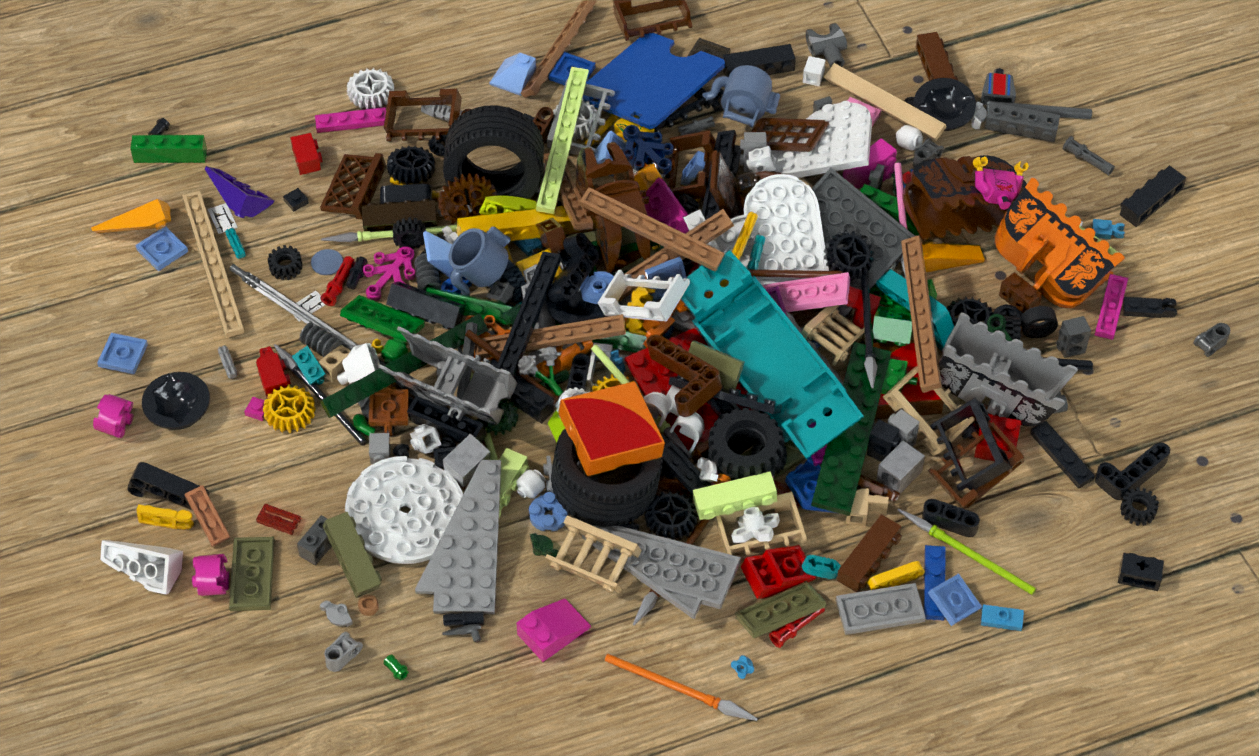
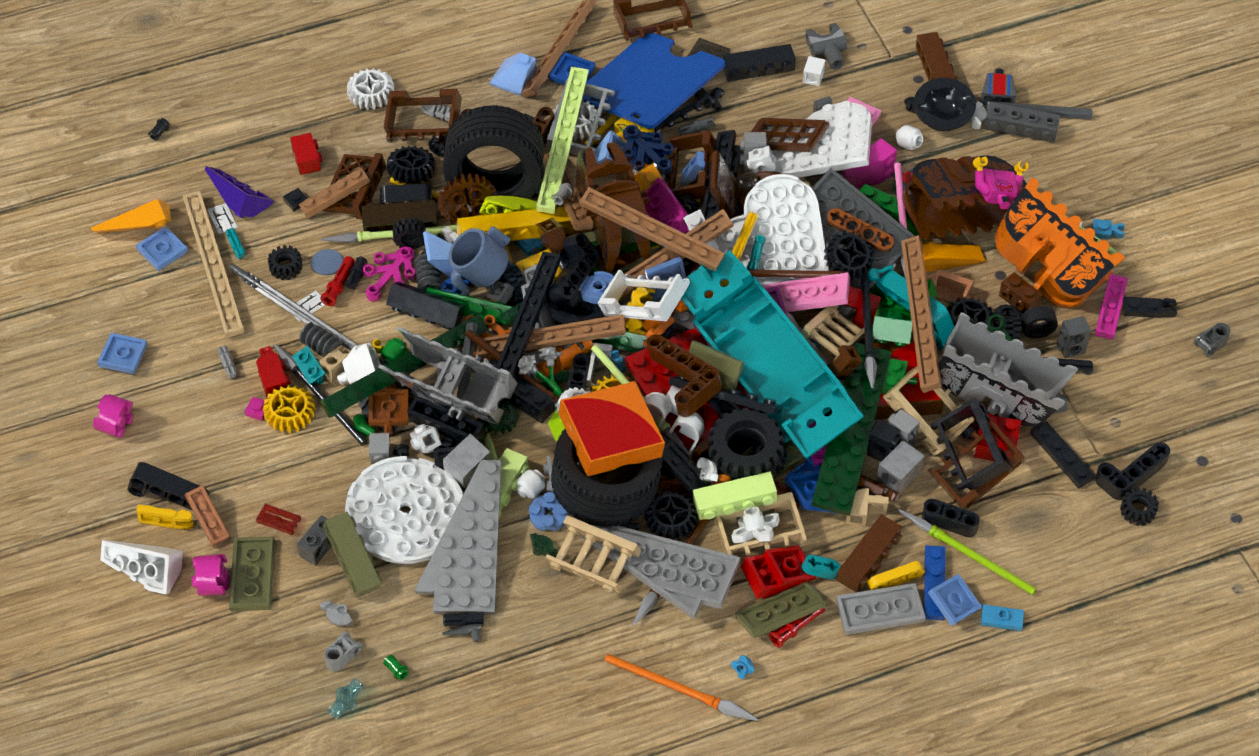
(168, 148): green brick -> none
(175, 400): black piece -> none
(334, 193): none -> medium nougat plate
(343, 704): none -> clear light blue axle
(350, 120): dark pink plate -> none
(368, 605): medium nougat tile -> none
(380, 317): green plate -> none
(551, 628): dark pink slope -> none
(565, 191): none -> light grey pin
(745, 94): sand blue piece -> none
(845, 362): none -> reddish brown leg
(861, 228): none -> dark orange beam
(874, 273): none -> teal hand
(876, 177): dark grey plate -> none
(885, 101): tan tile -> none
(927, 151): dark grey piece -> none
(951, 286): none -> nougat panel
(1081, 151): dark grey pin -> none
(1140, 571): black brick -> none
(1152, 196): black brick -> none

